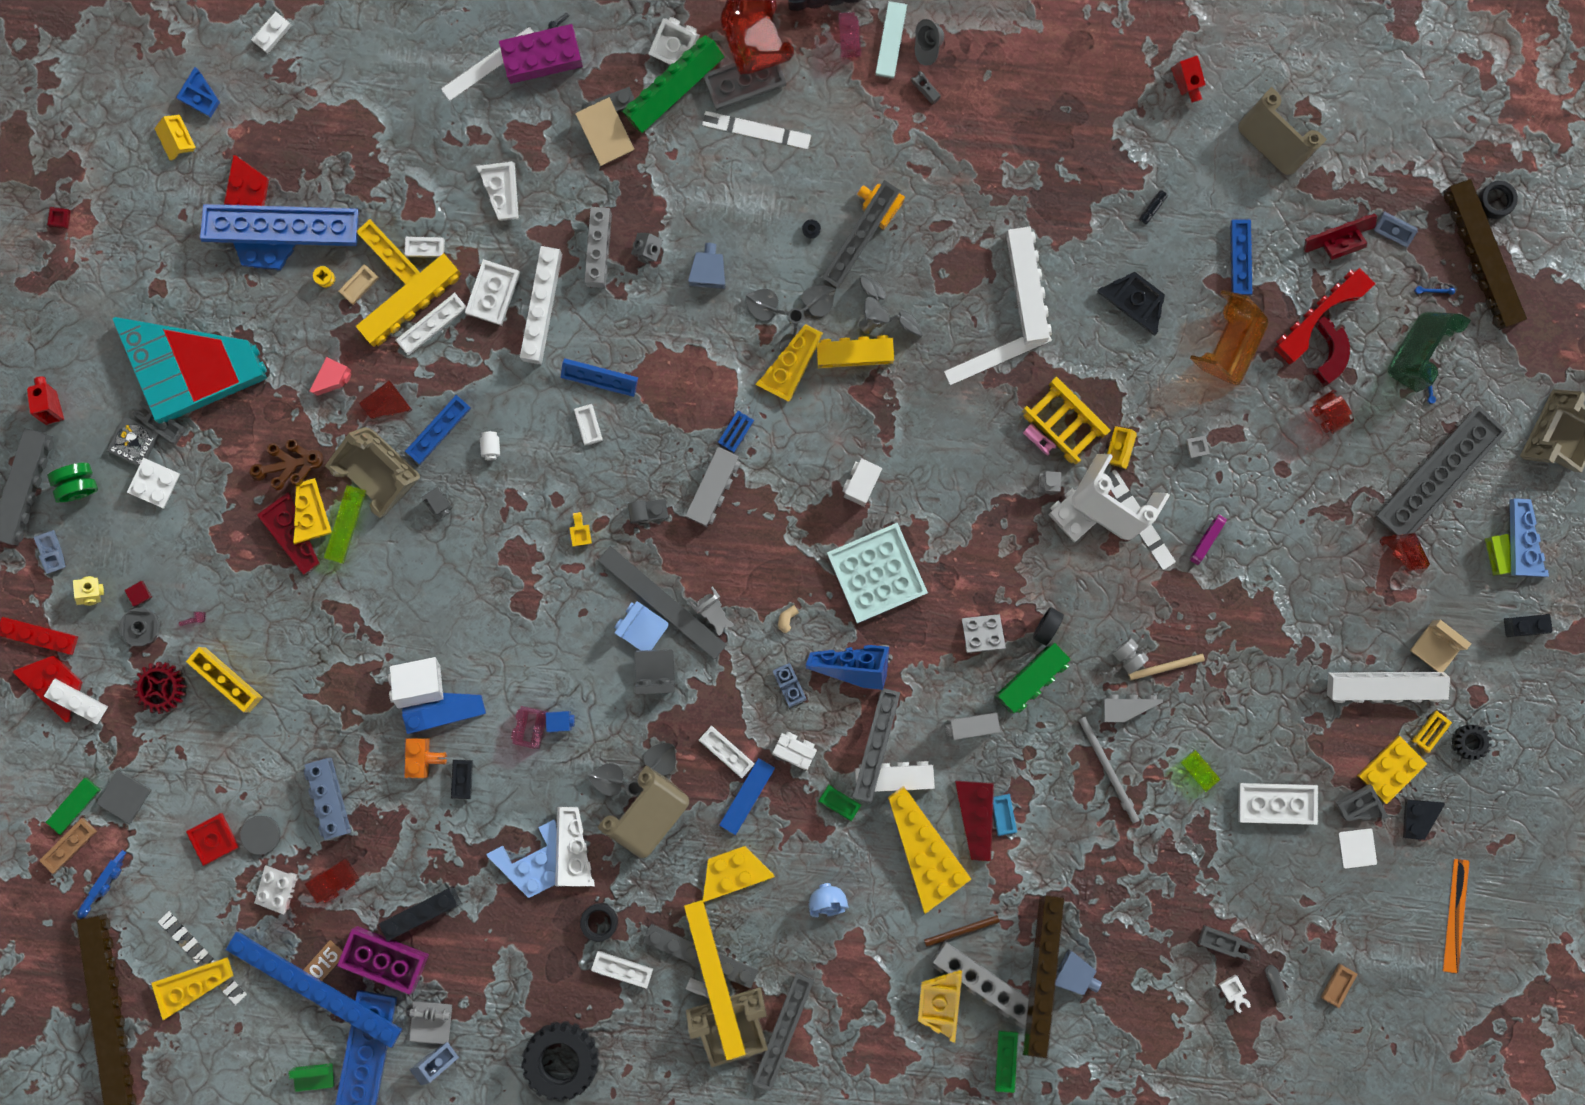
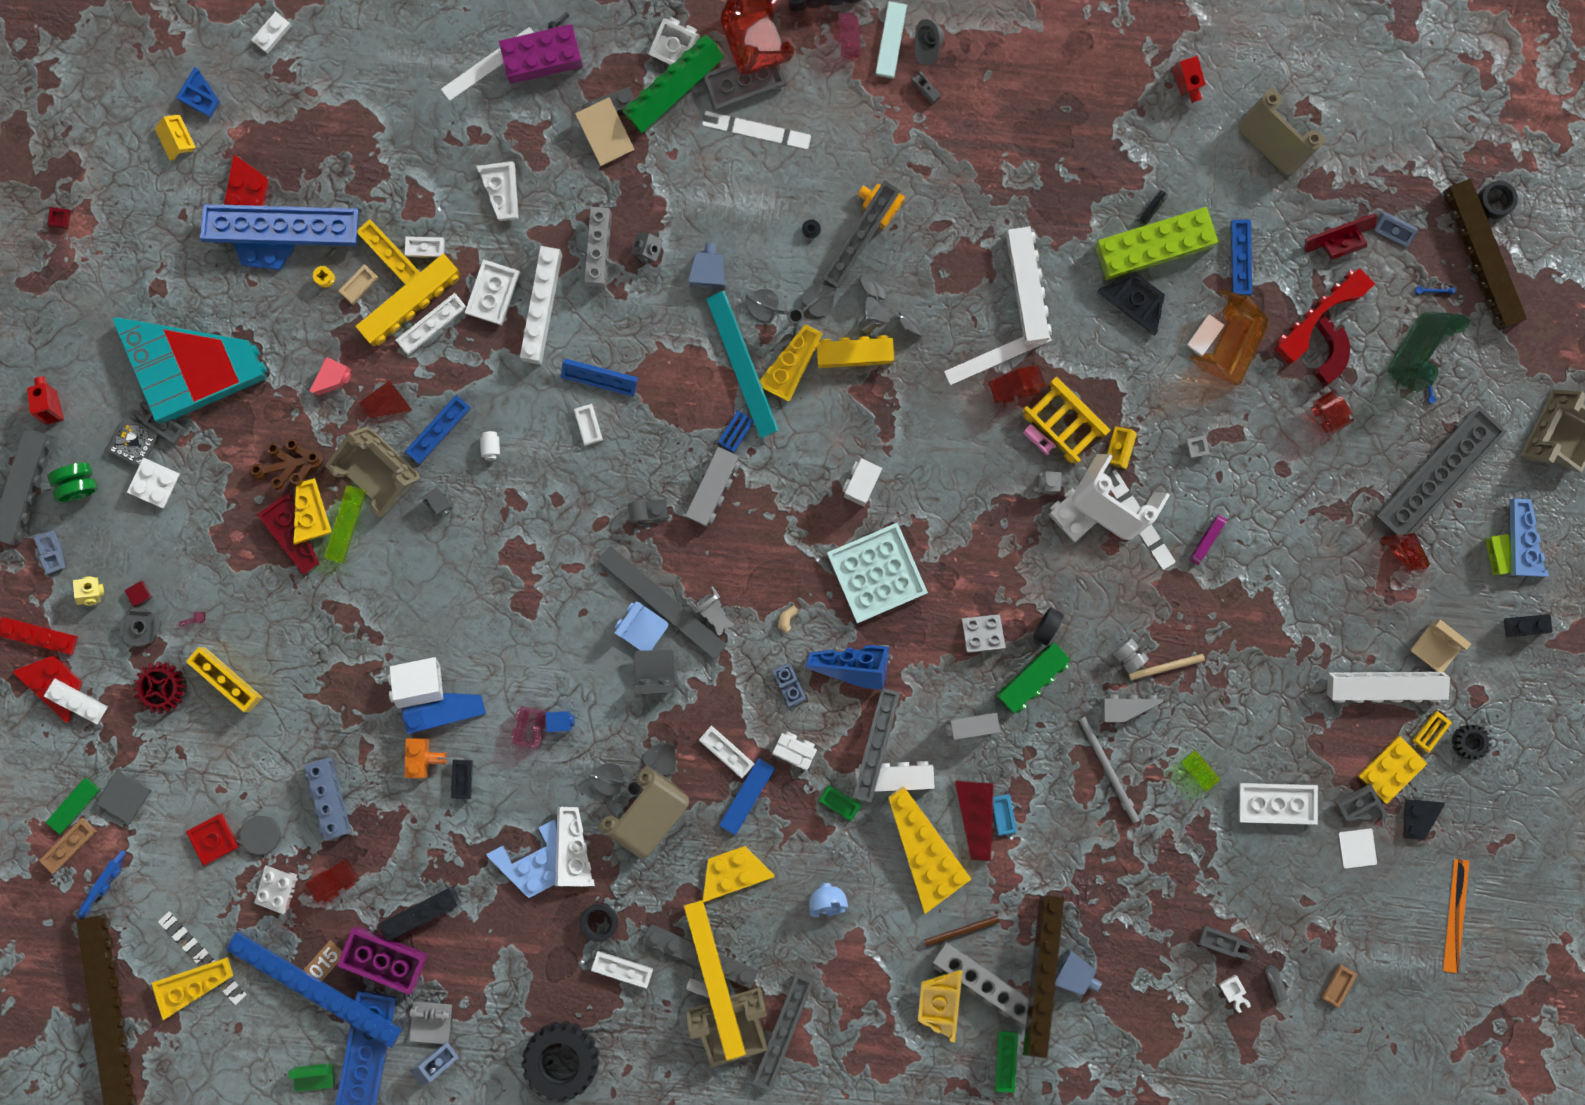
(580, 533): yellow plate -> none
(742, 364): none -> teal tile
(1018, 384): none -> clear red brick
(1156, 243): none -> lime brick
(1205, 335): none -> white tile

